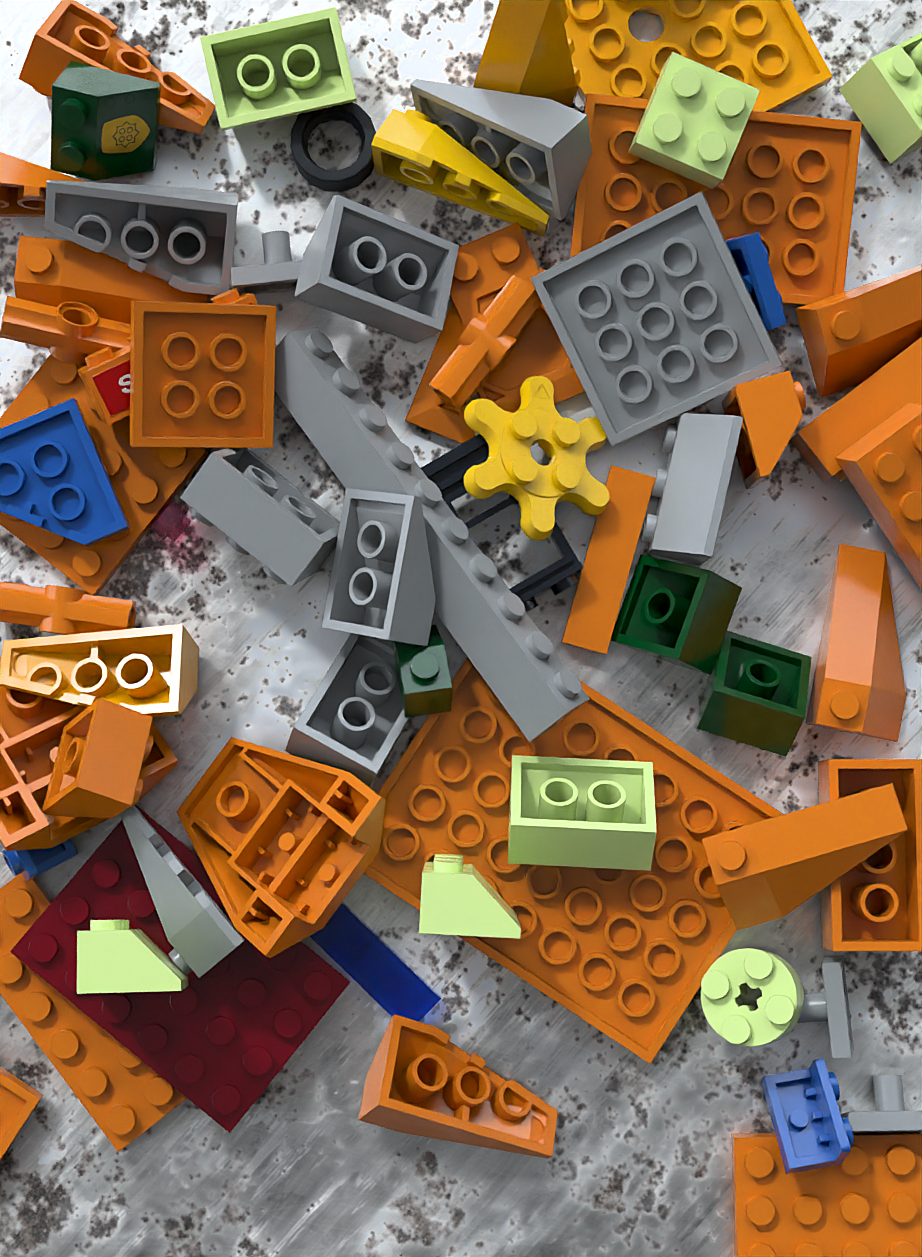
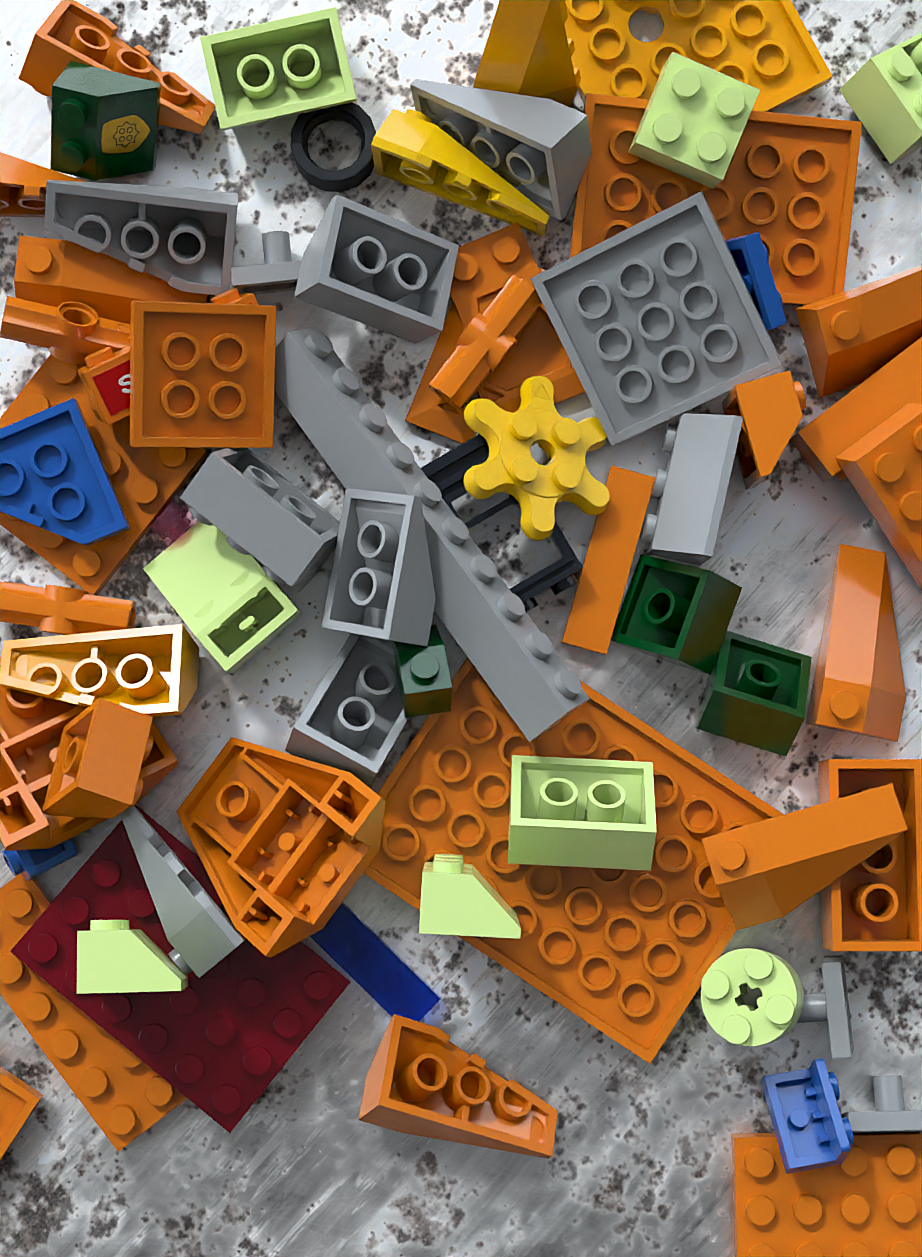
(222, 595): none -> yellowish green slope

